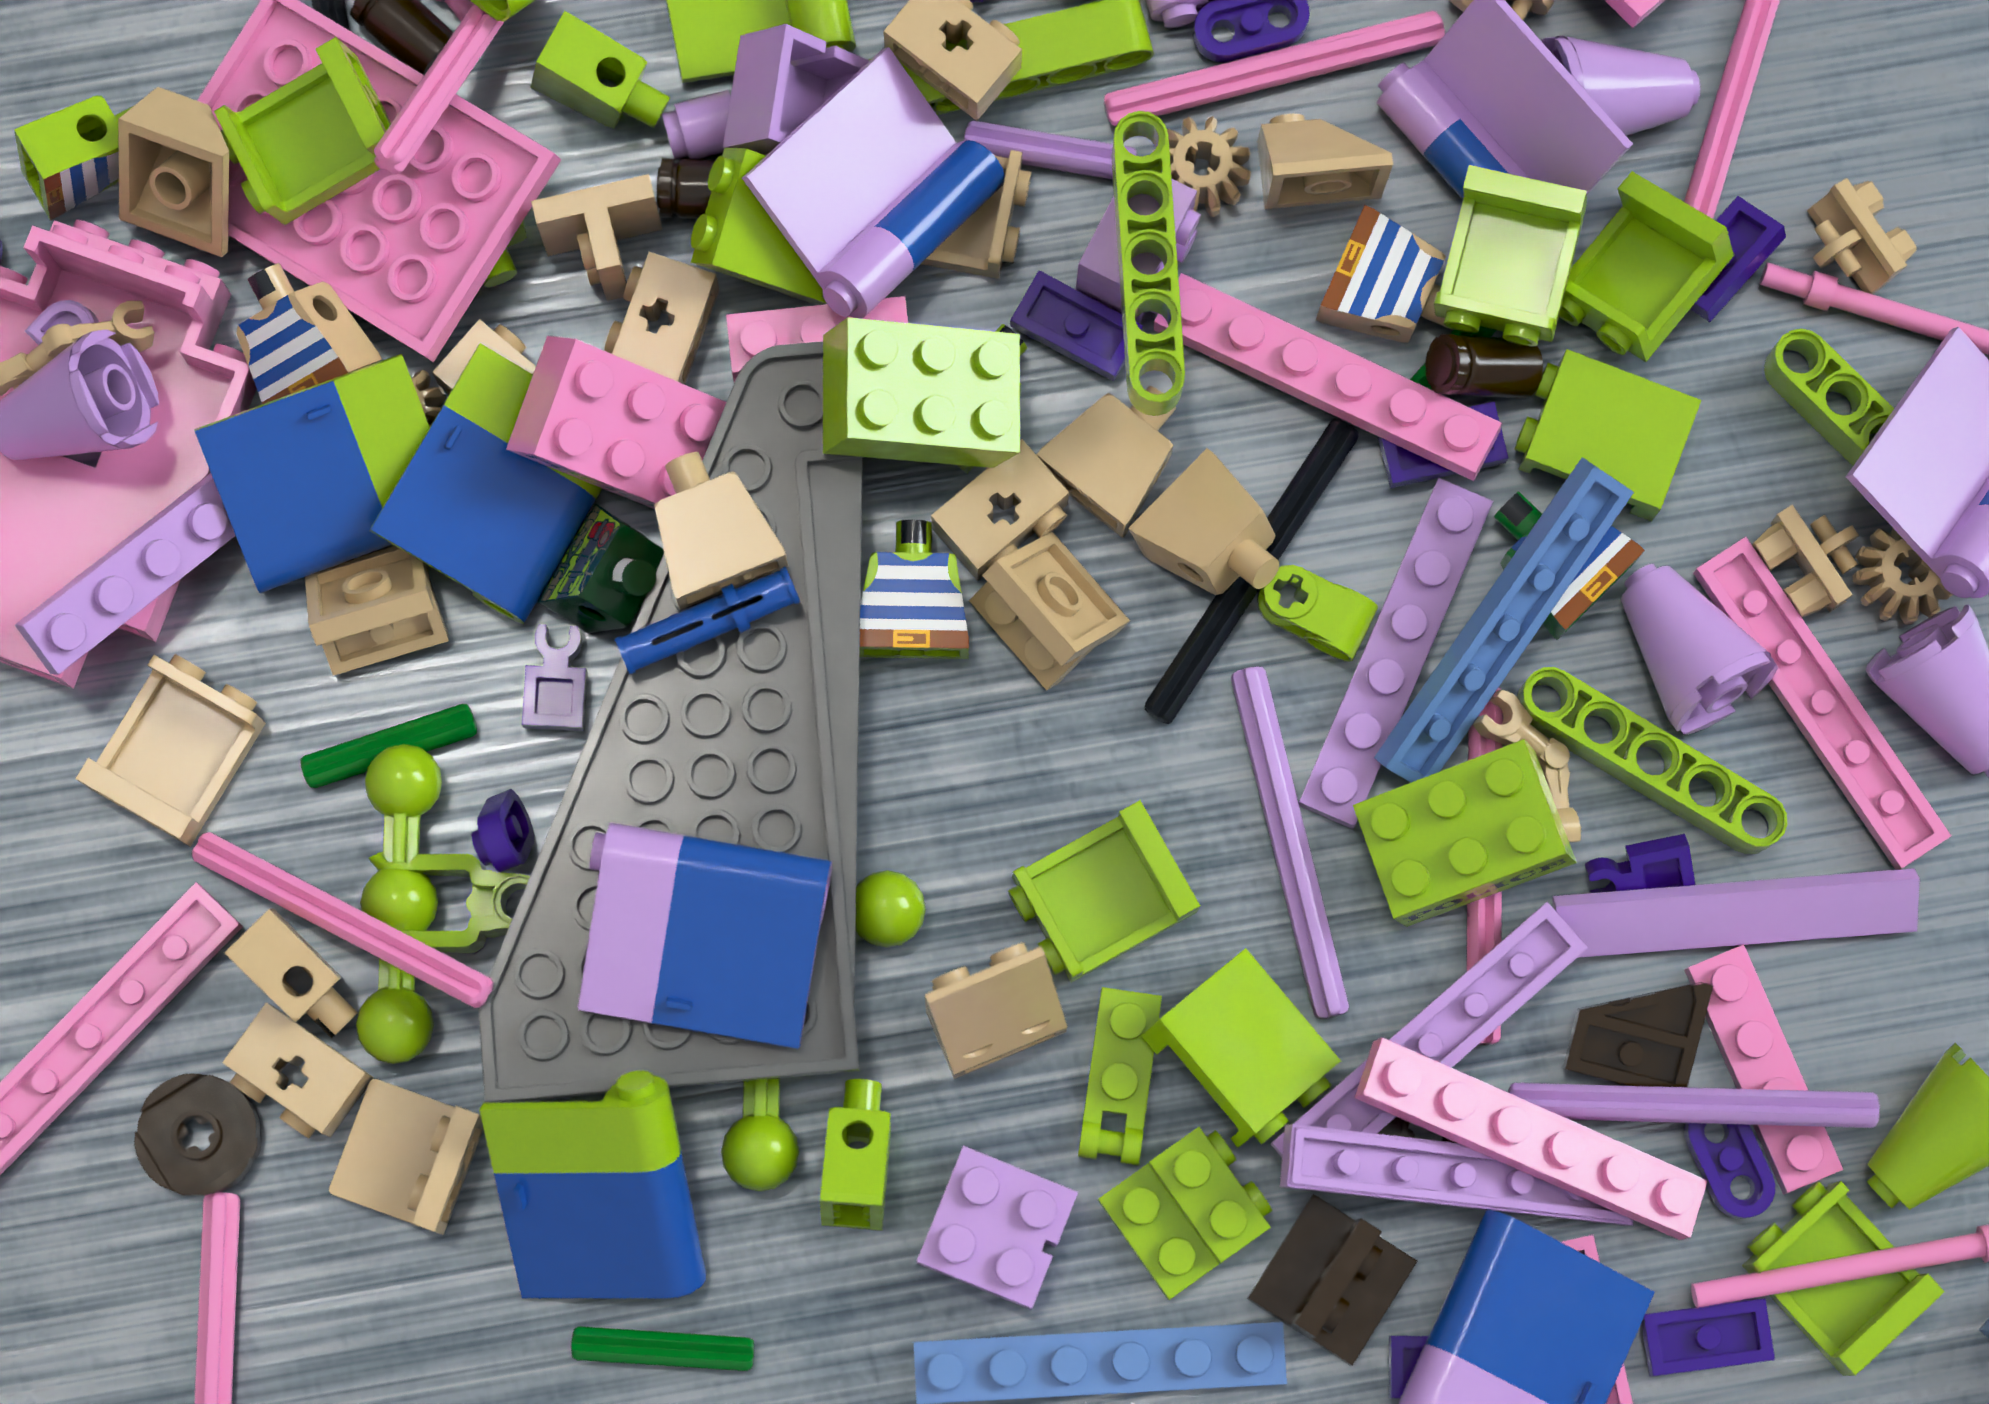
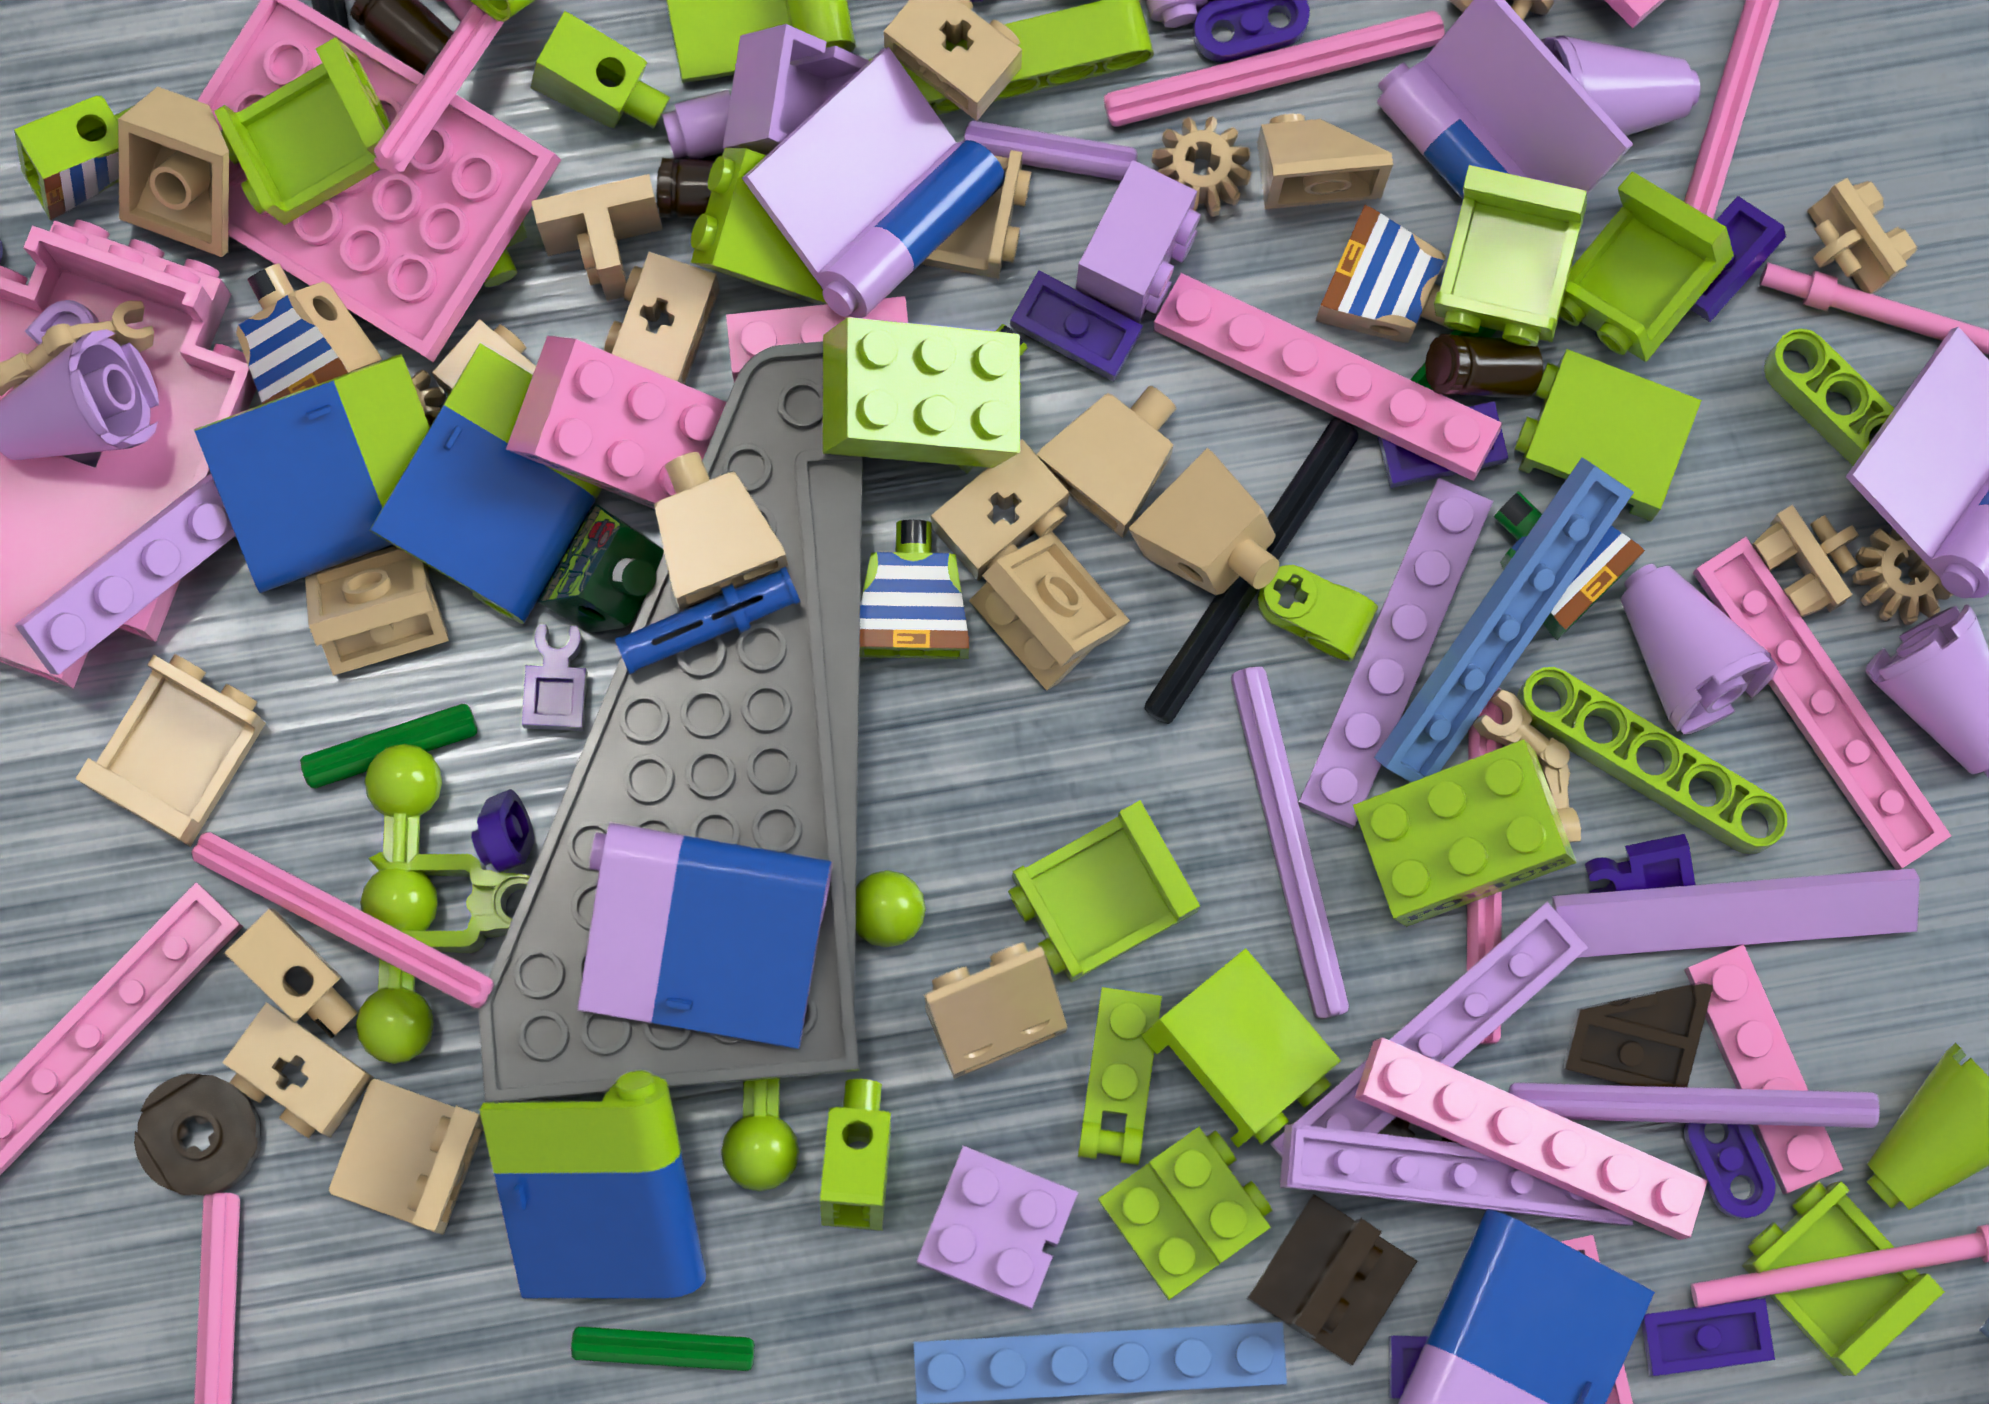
(1153, 235): lime beam -> none

